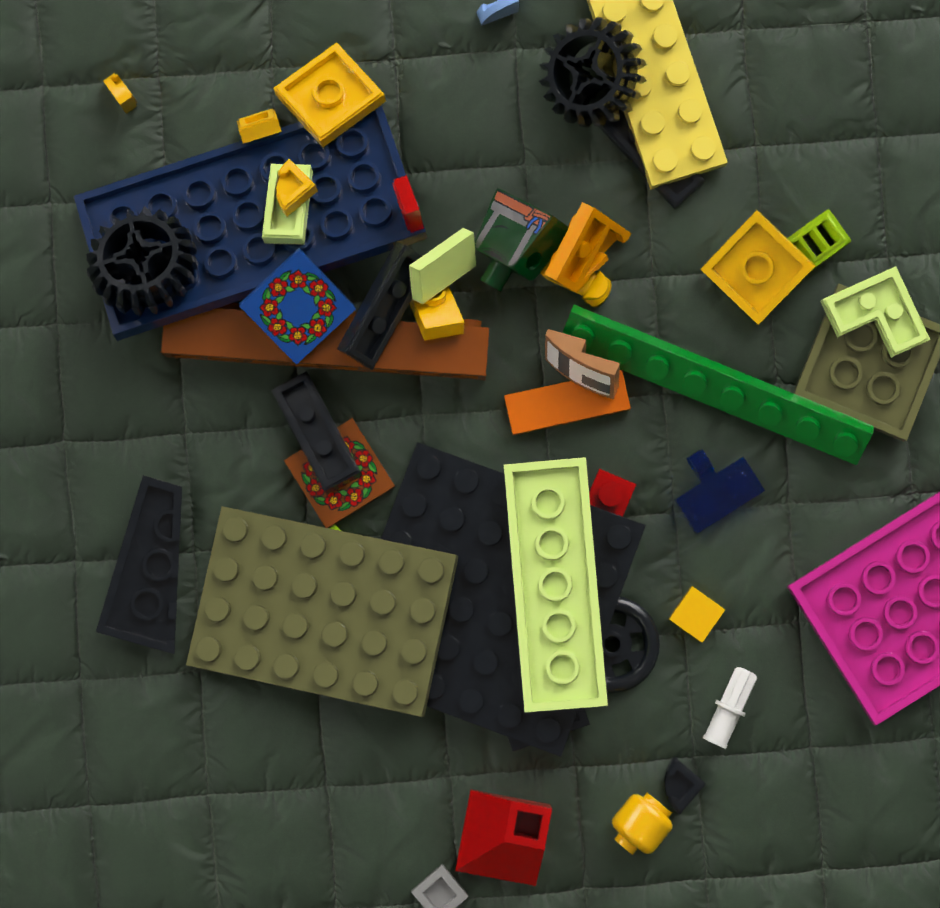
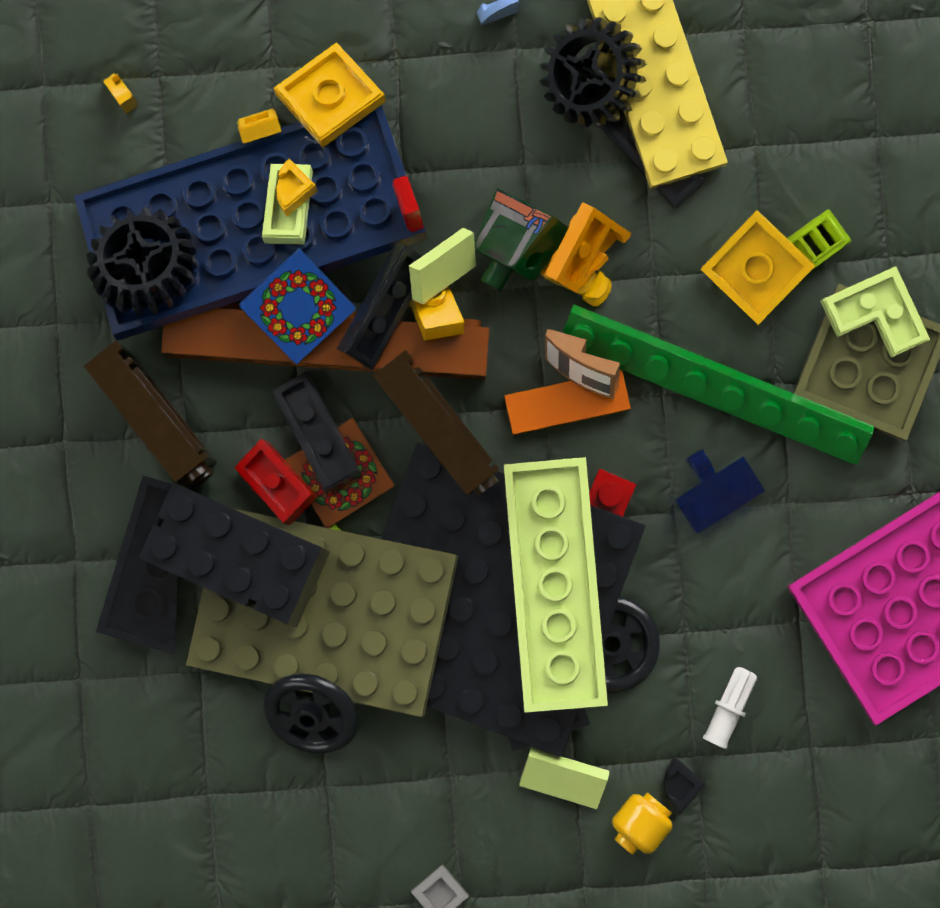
(151, 415): none -> dark brown door
(234, 555): none -> black piece
(275, 482): none -> red plate
(310, 713): none -> black plate
(437, 424): none -> dark brown door
(503, 837): red slope -> none
(564, 778): none -> yellowish green tile
(696, 614): yellow tile -> none

